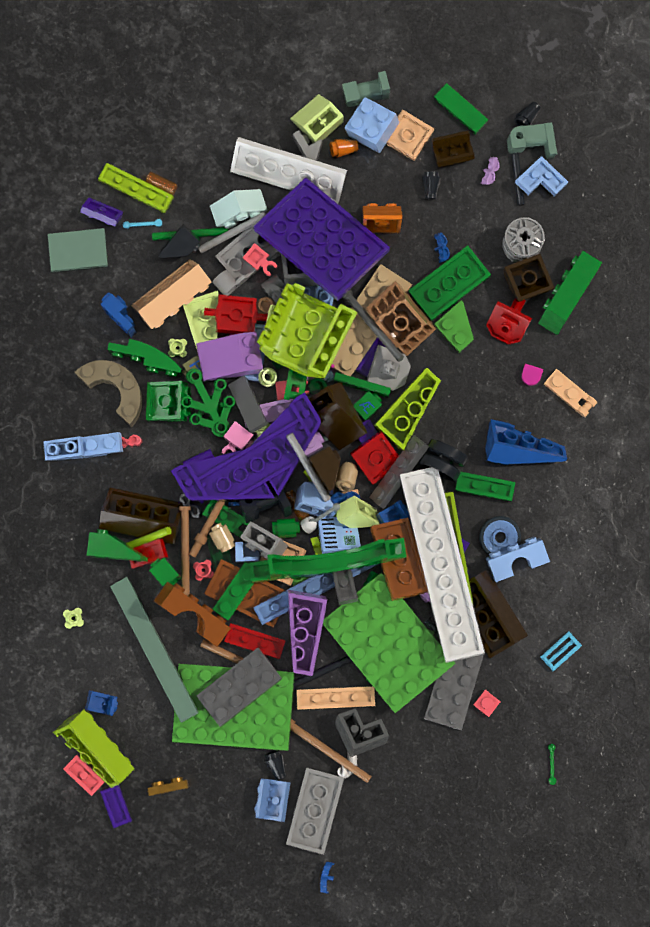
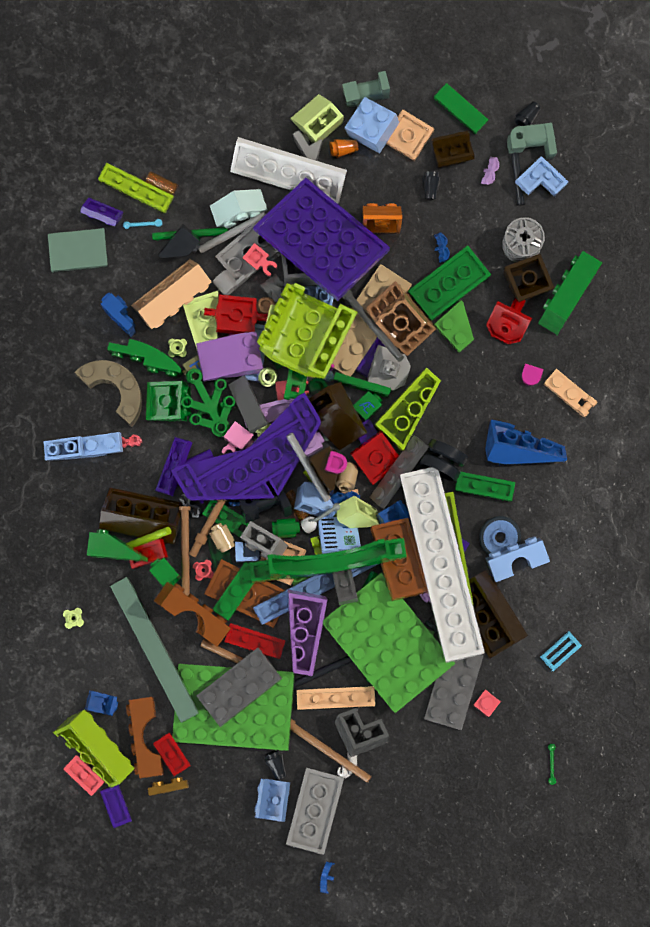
(141, 712): none -> dark orange arch
(172, 754): none -> red plate
(176, 457): none -> dark purple tile
(336, 463): none -> dark pink tile

